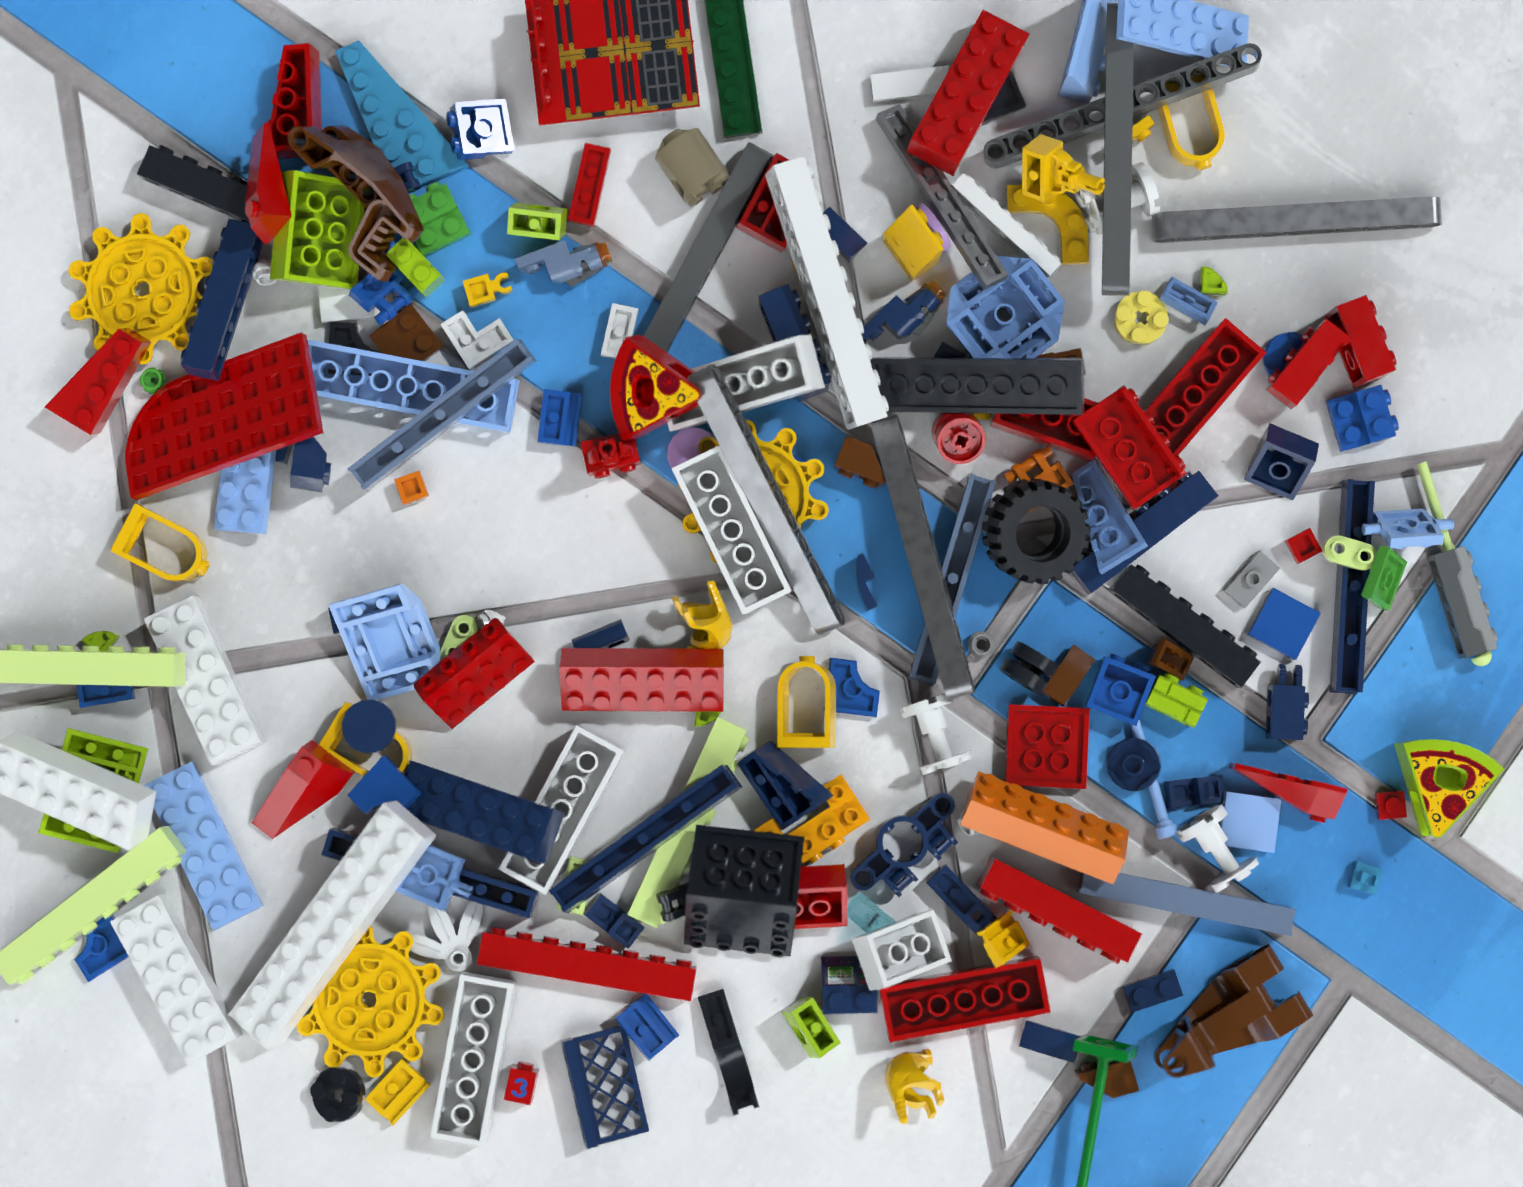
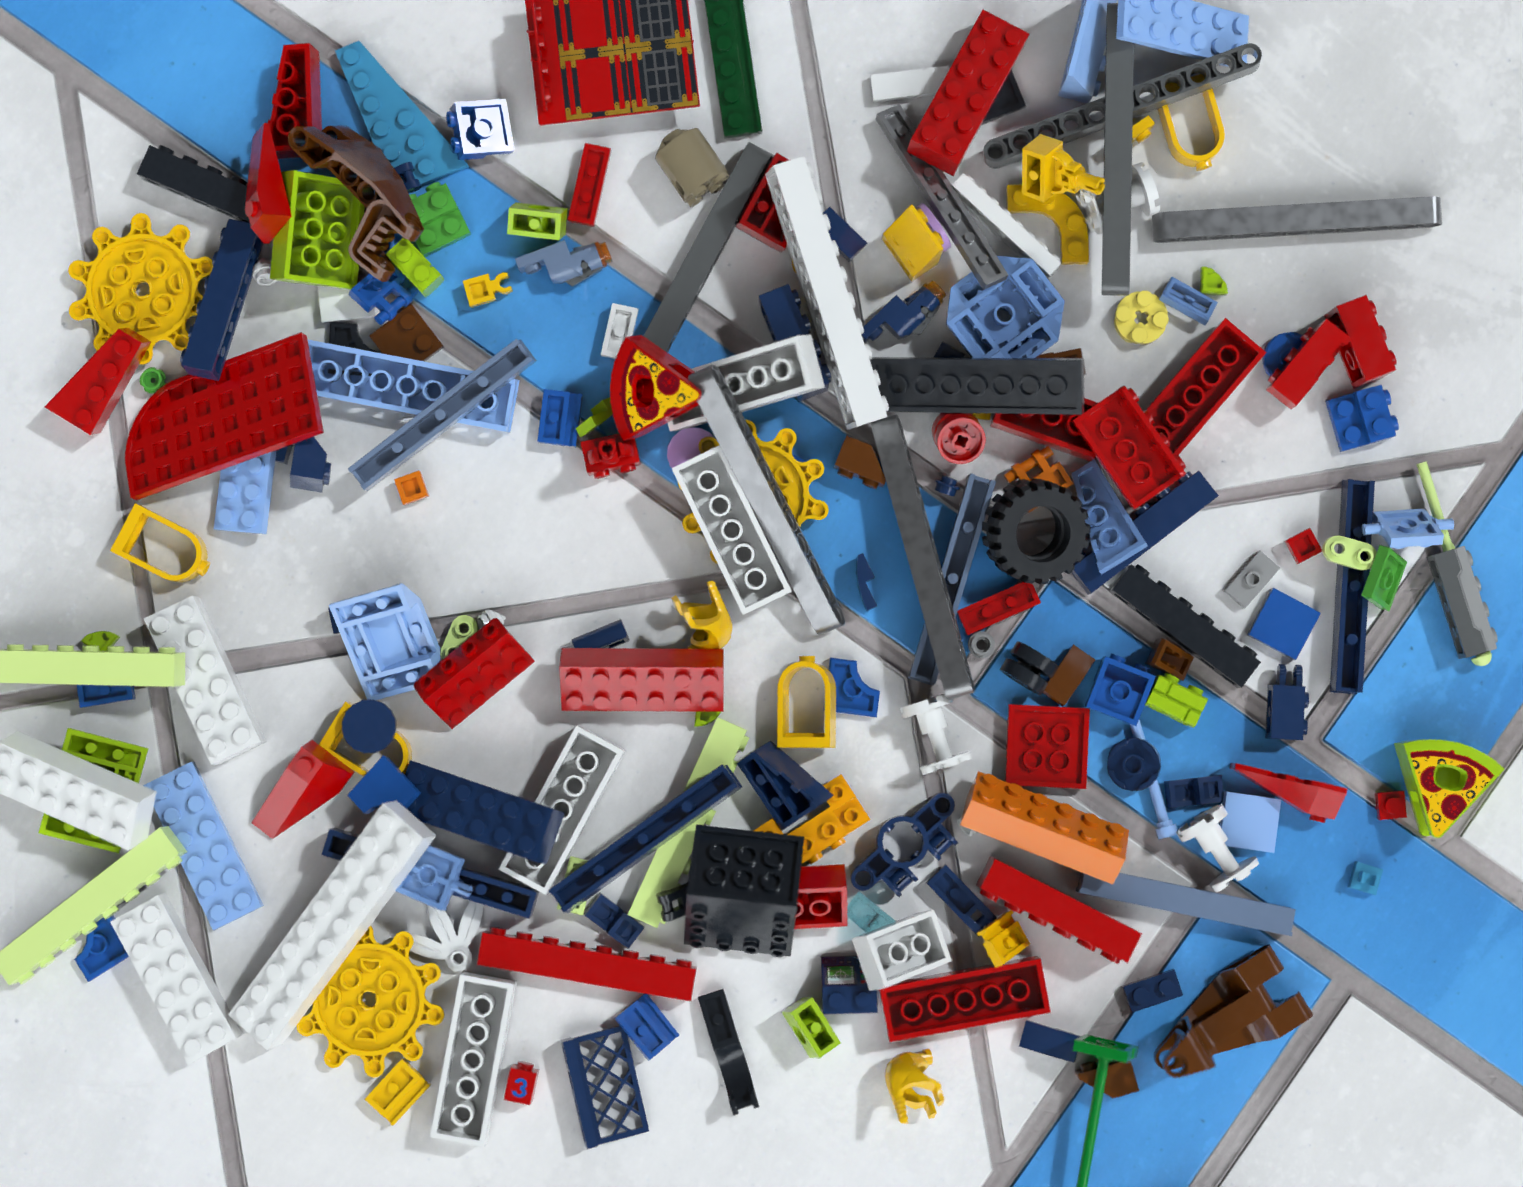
(323, 1094): black plate -> none
(473, 345): white plate -> none
(600, 412): none -> lime slope
(947, 486): none -> dark blue plate
(998, 607): none -> red plate
(1282, 461): dark blue slope -> none

